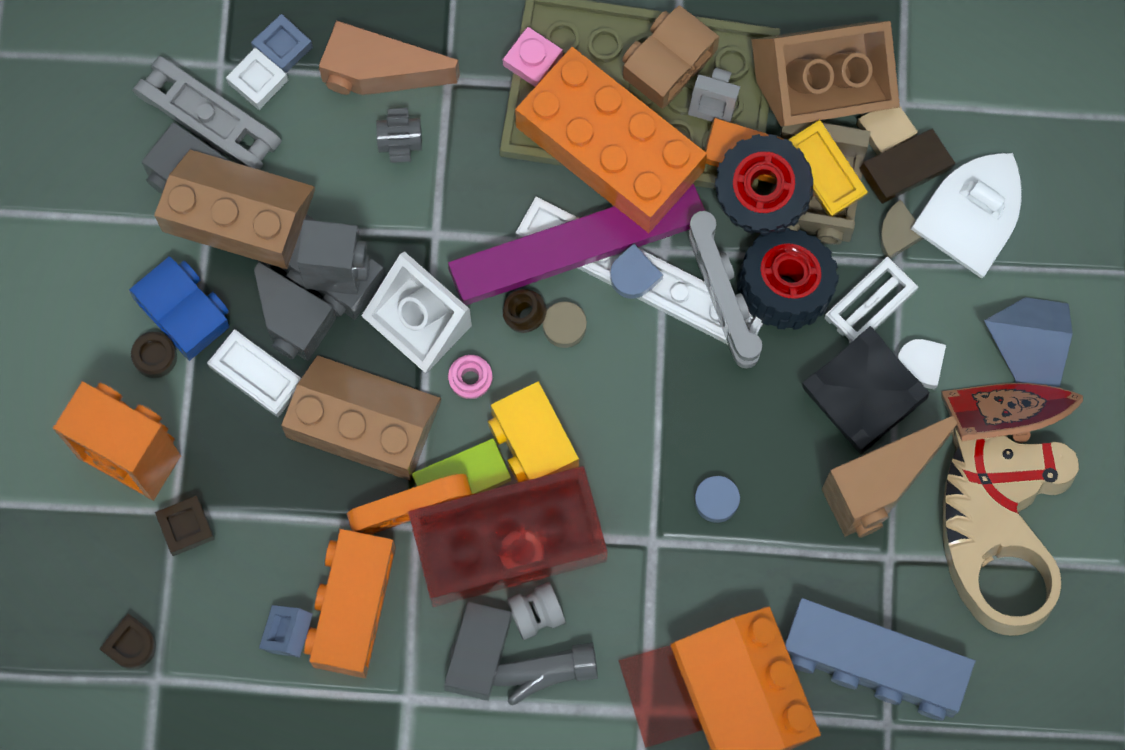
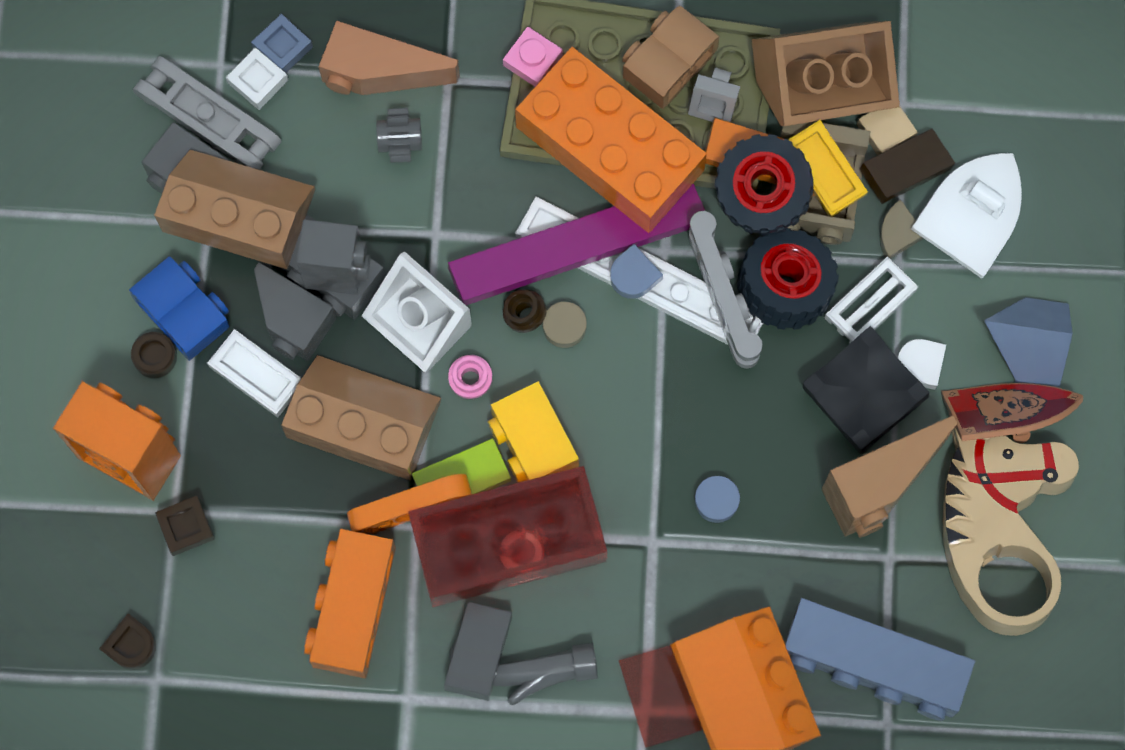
(286, 631): sand blue plate -> none
(545, 606): light grey wheel -> none

